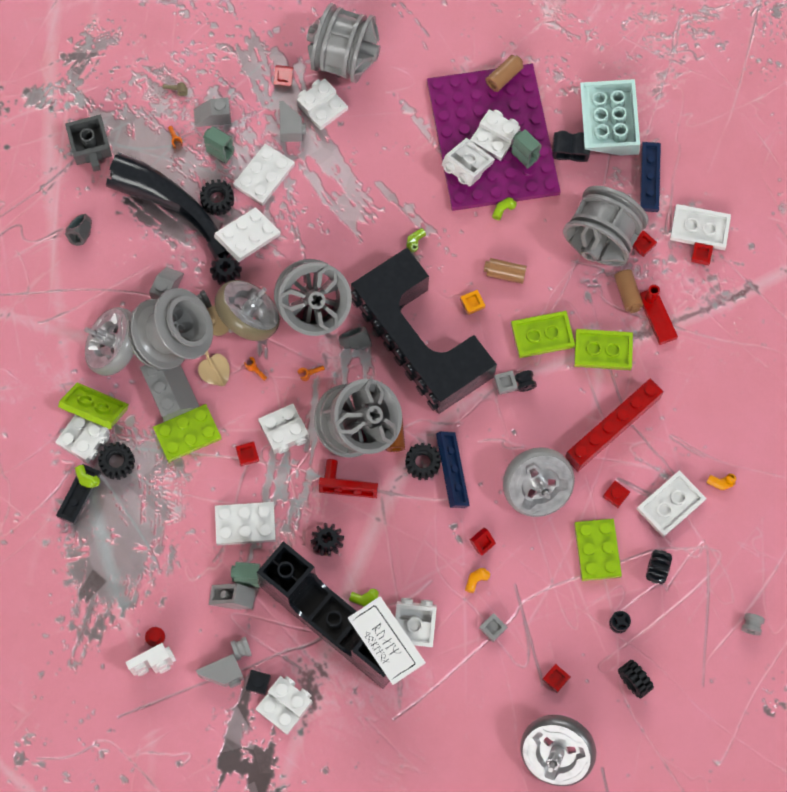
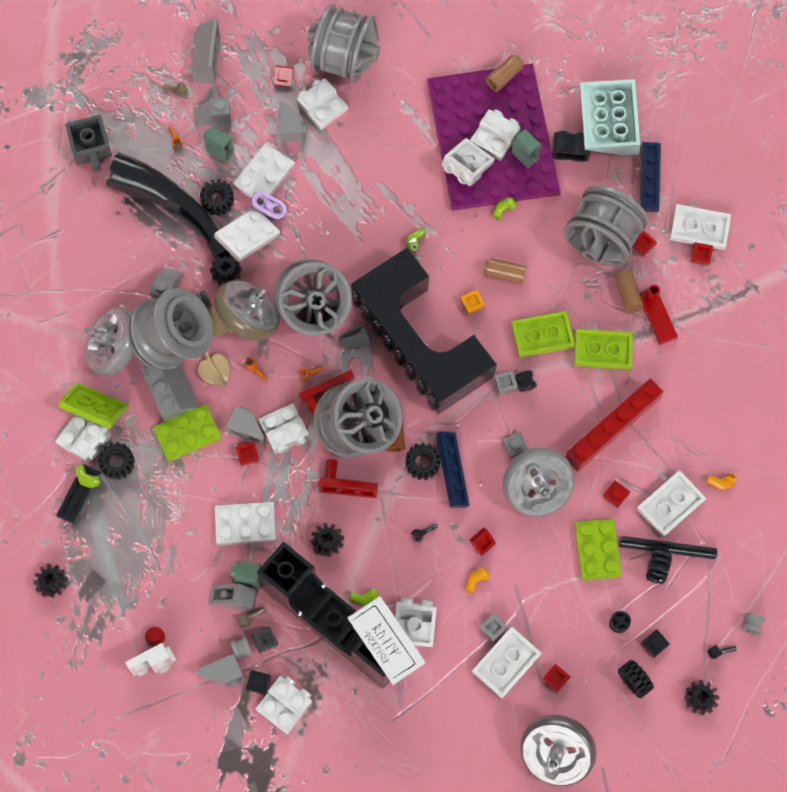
(56, 574): none -> black gear
(79, 230): dark grey rock -> none
(205, 52): none -> light grey slope
(244, 425): none -> light grey slope
(244, 619): none -> dark tan hand
(264, 640): none -> dark grey tile
(268, 204): none -> lavender plate
(310, 395): none -> red piece
(423, 532): none -> black hand
(506, 662): none -> white plate
(515, 445): none -> light grey plate
(655, 643): none -> black plate
(669, 547): none -> black axle
(693, 695): none -> black gear
(715, 652): none -> black hand

